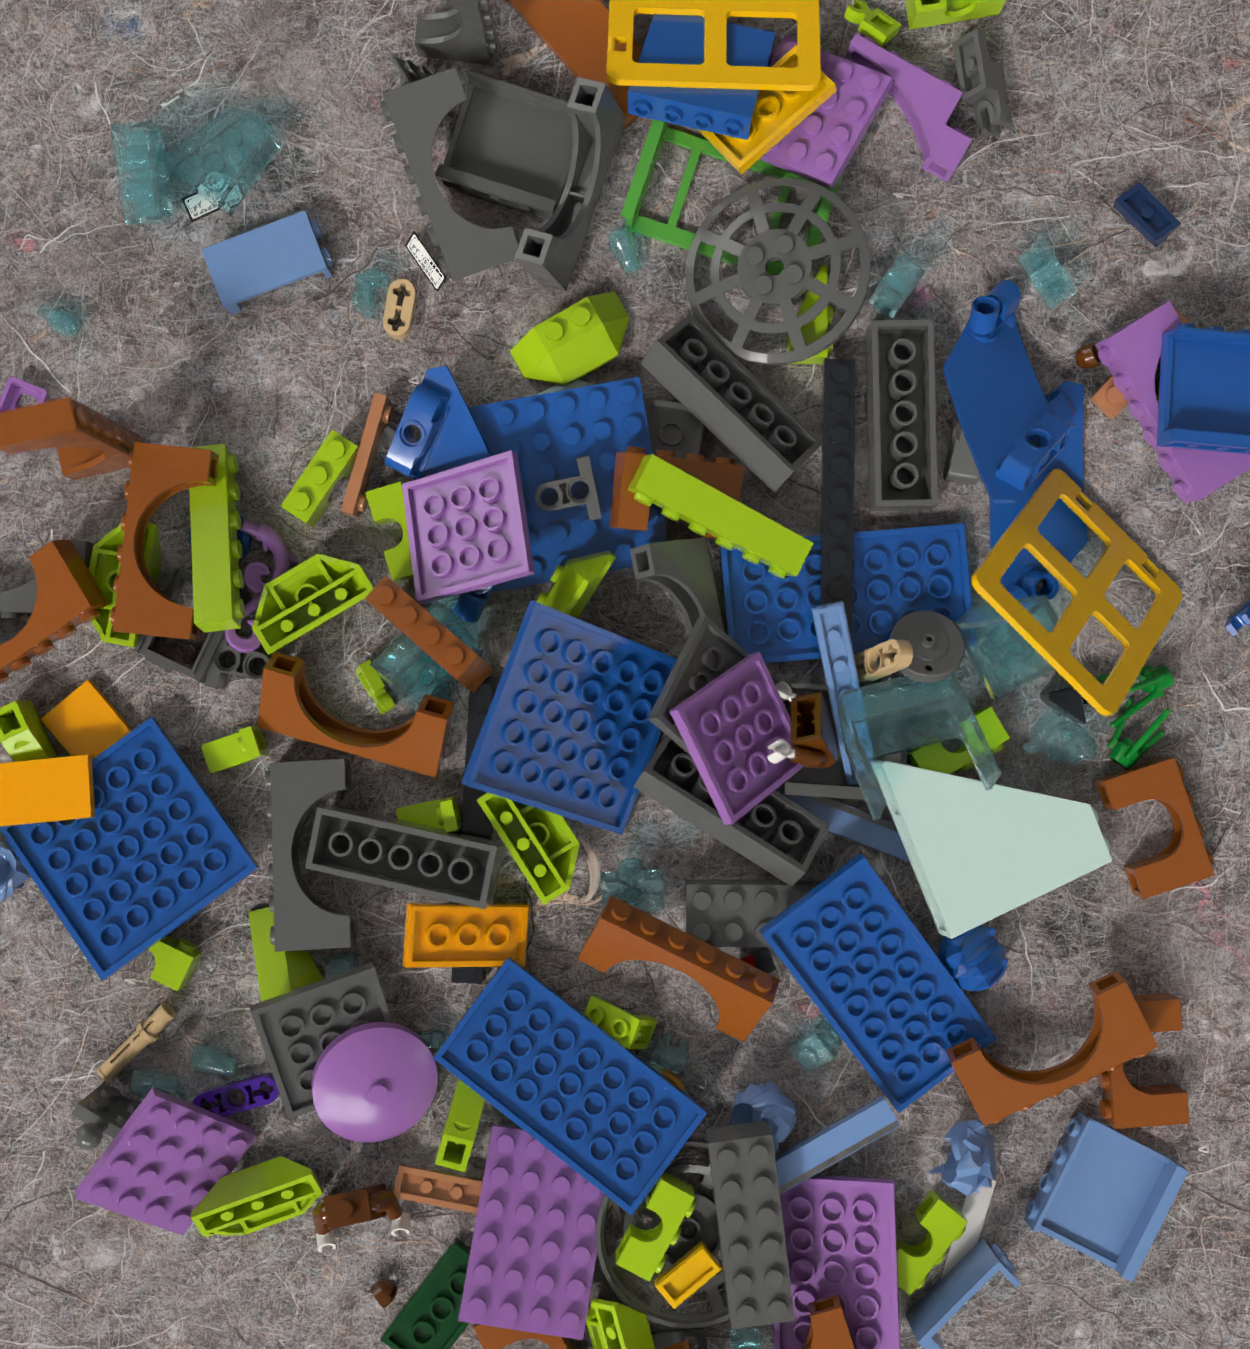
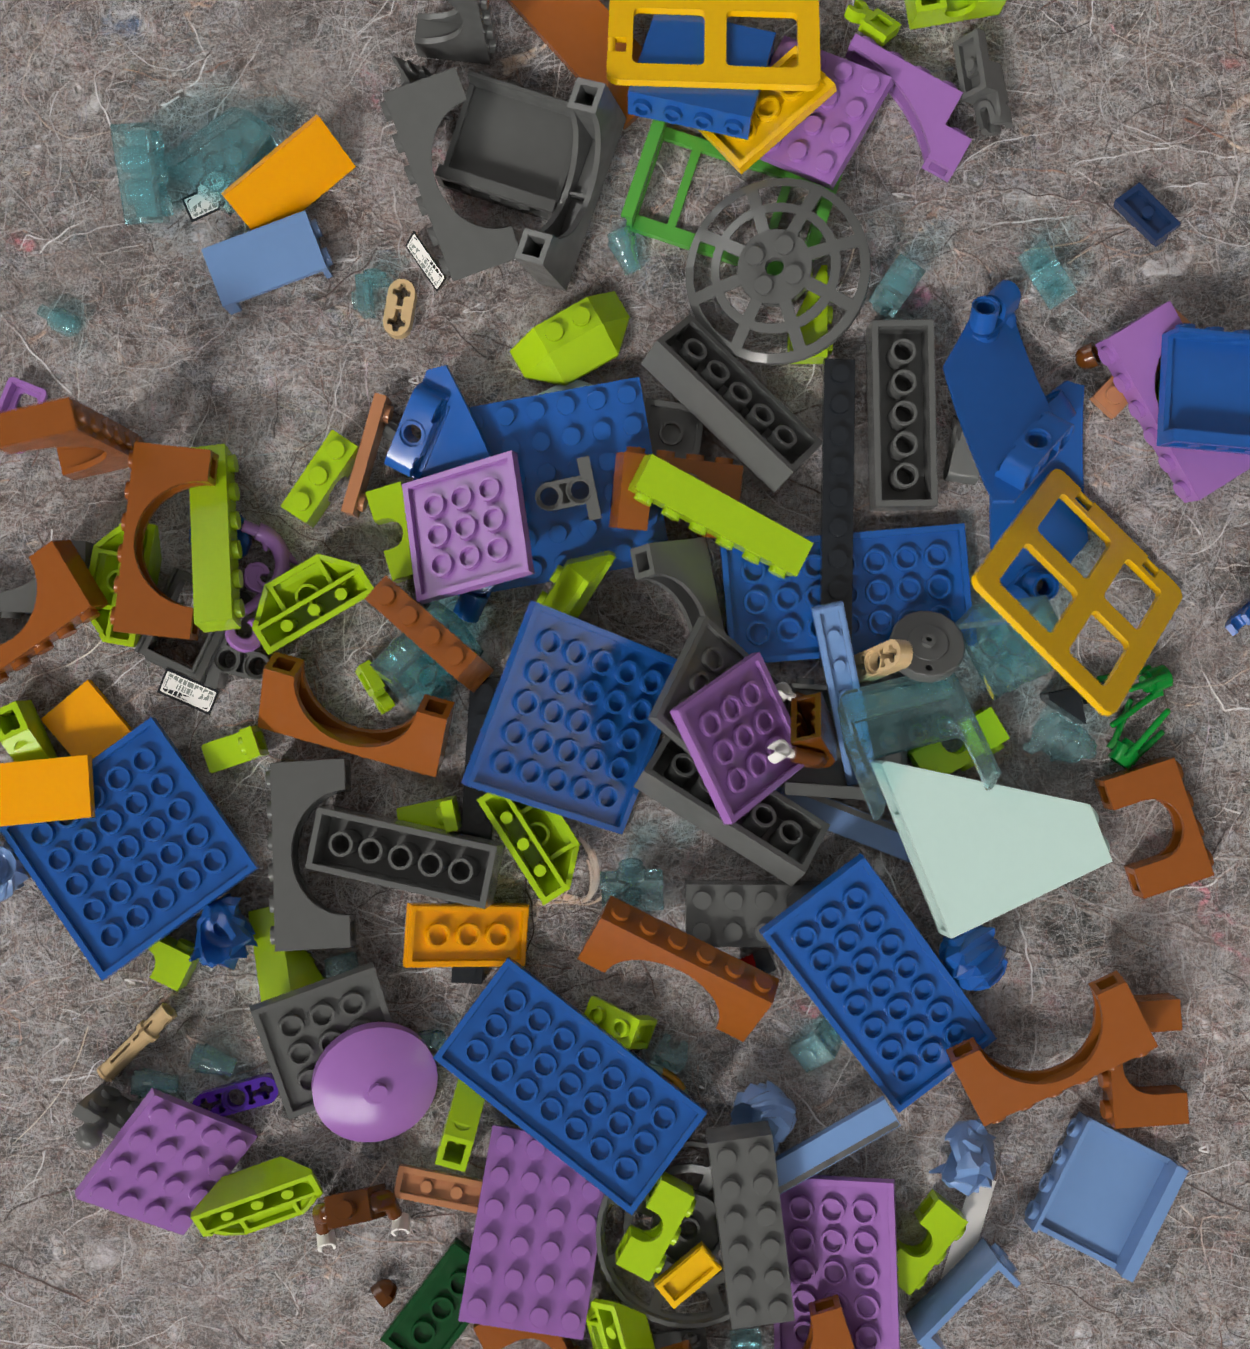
(188, 691): none -> sticker
(222, 934): none -> blue hair
(290, 176): none -> light orange tile

